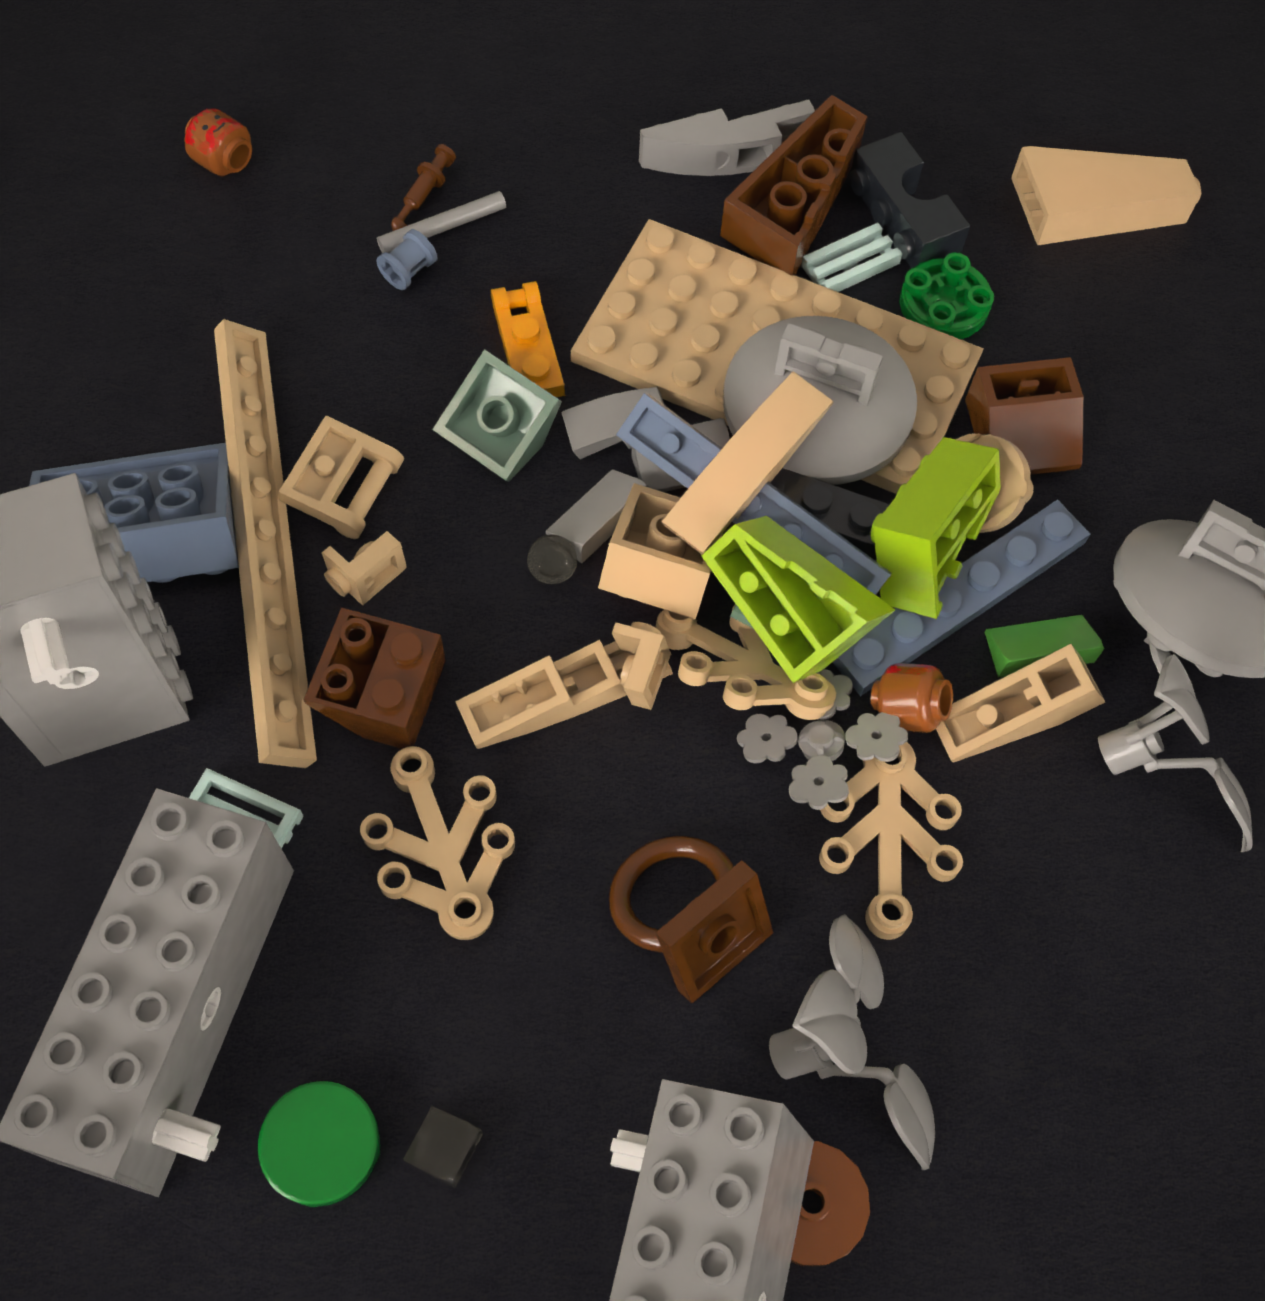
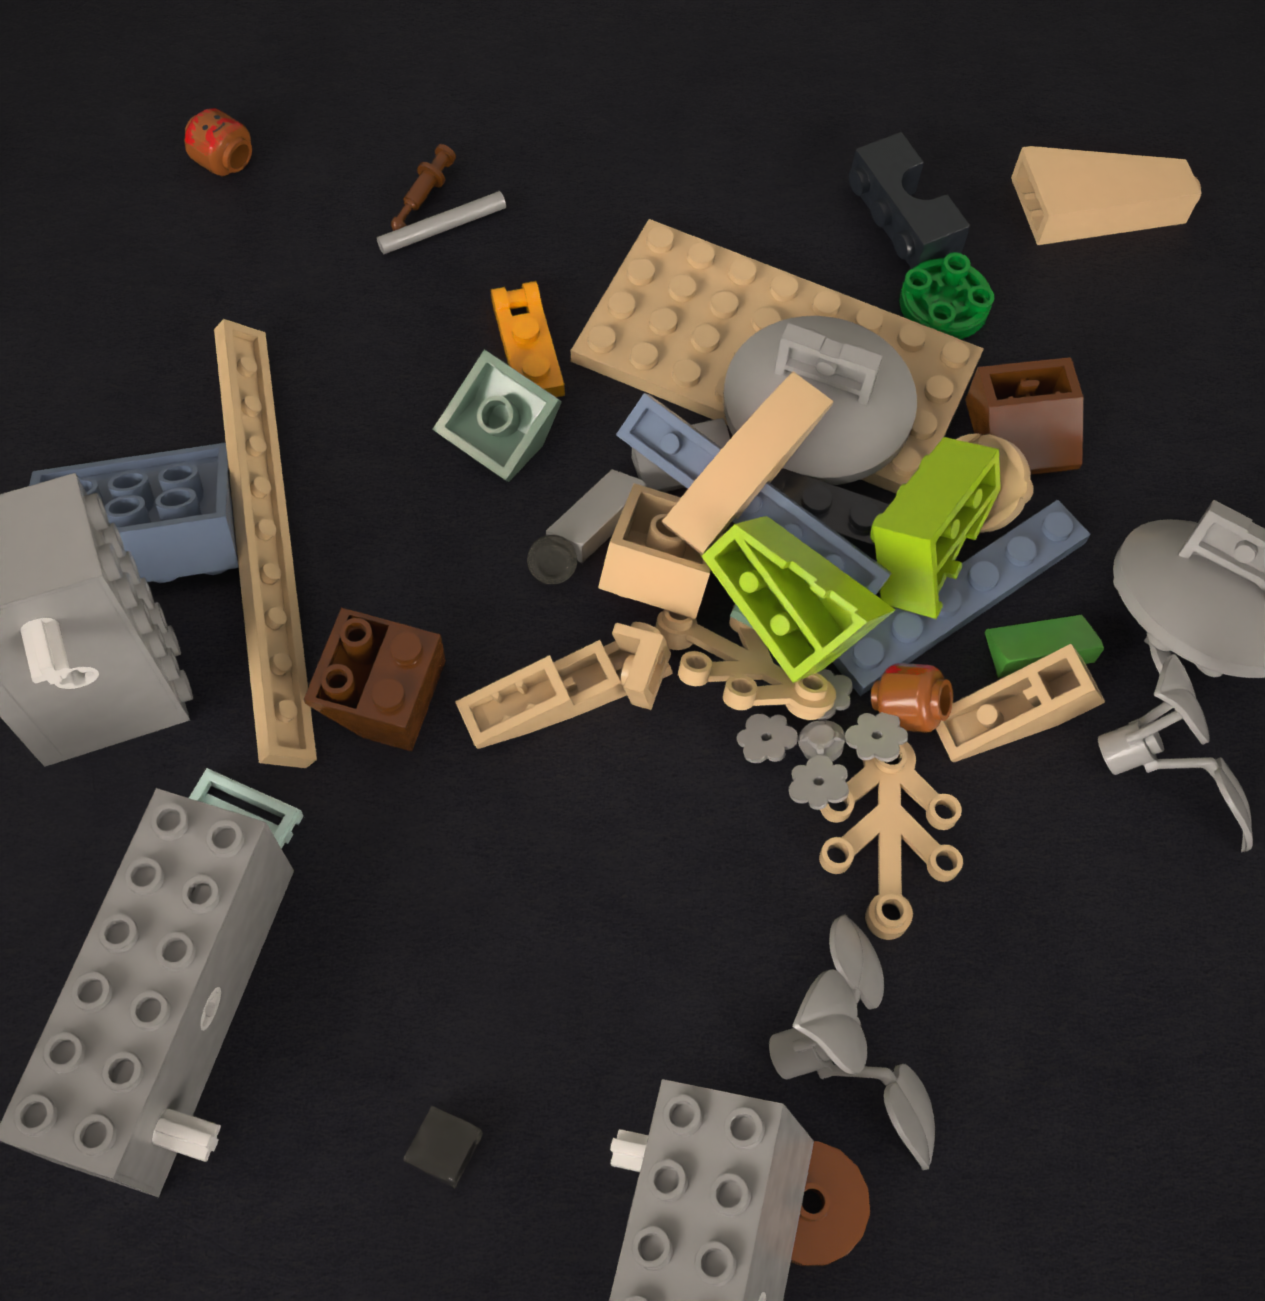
(319, 1143): green tile -> none
(326, 469): tan plate -> none
(369, 571): tan bracket -> none
(406, 259): sand blue bush -> none
(443, 849): tan plant -> none
(596, 422): light grey slope -> none
(711, 930): reddish brown tile -> none
(714, 146): light grey slope -> none
(792, 190): reddish brown wedge -> none
(846, 254): light aqua tile -> none

